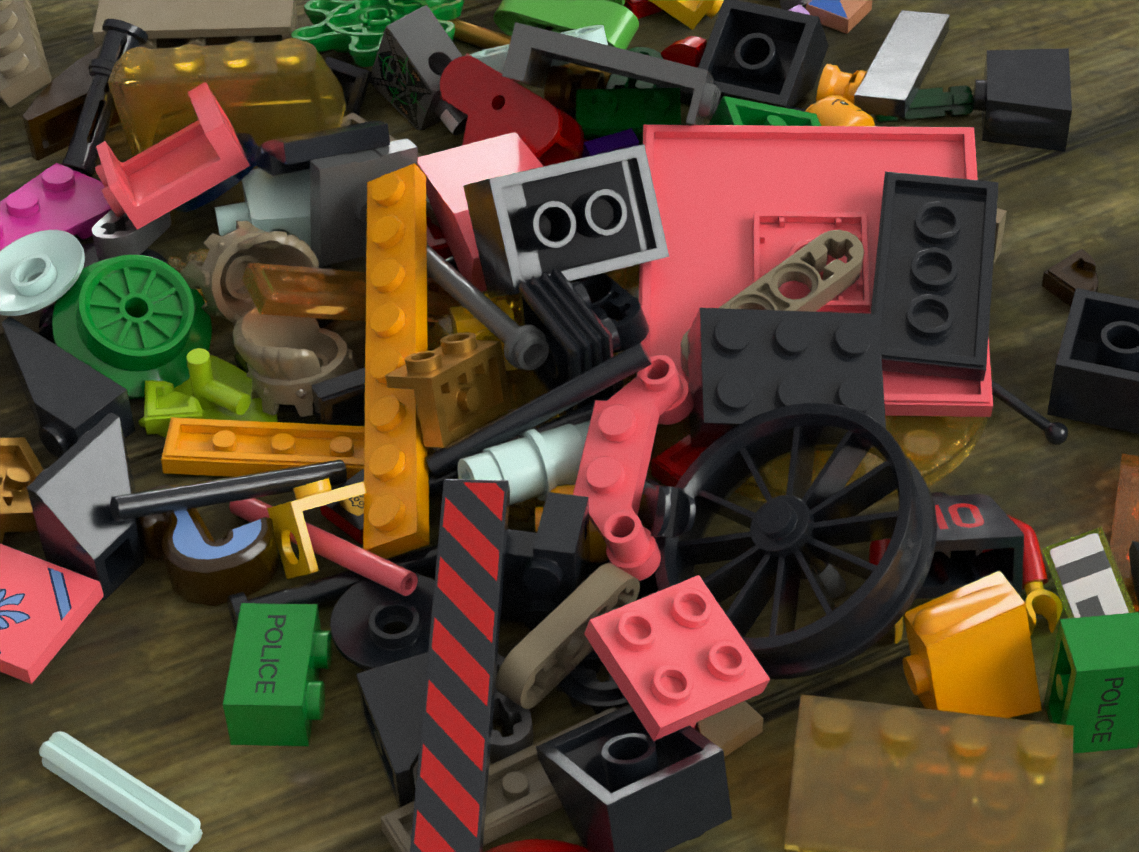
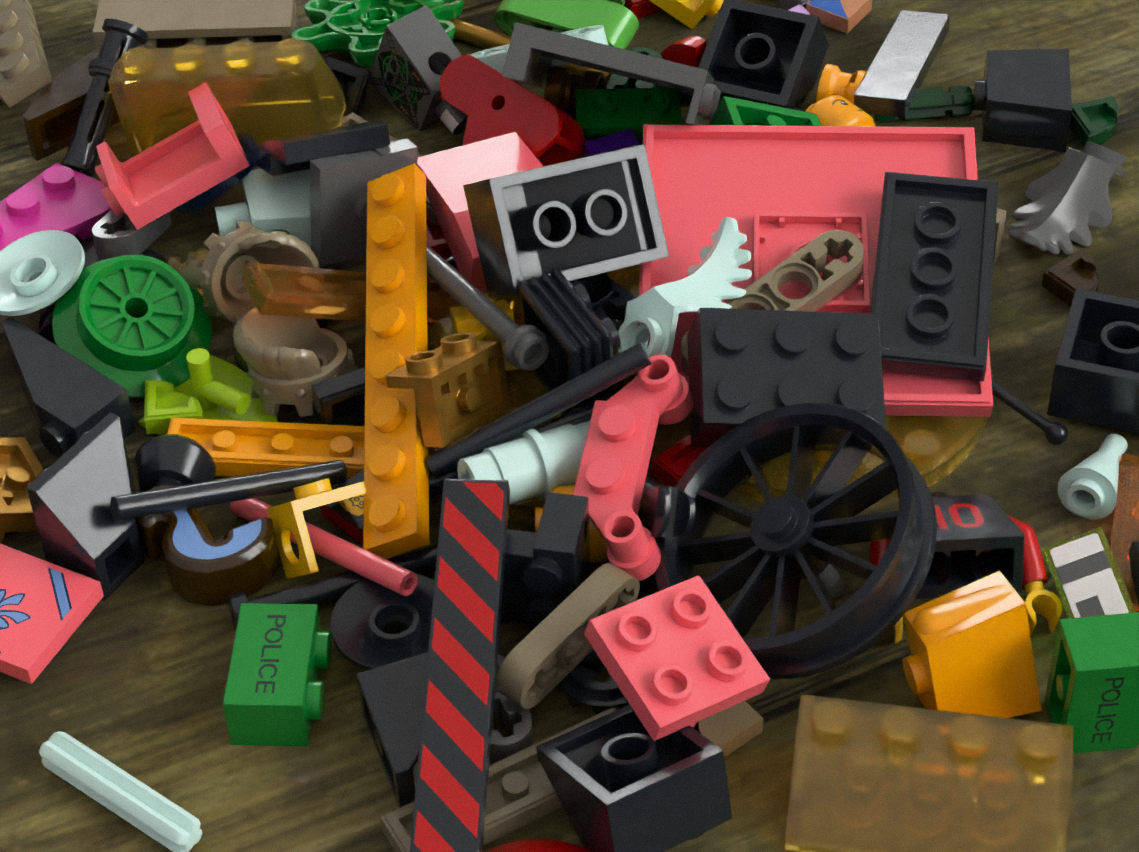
(172, 461): none -> black cone
(657, 310): none -> light aqua plant
(1069, 201): none -> dark grey plant
(1093, 484): none -> light aqua cone
(1094, 120): none -> dark green tile

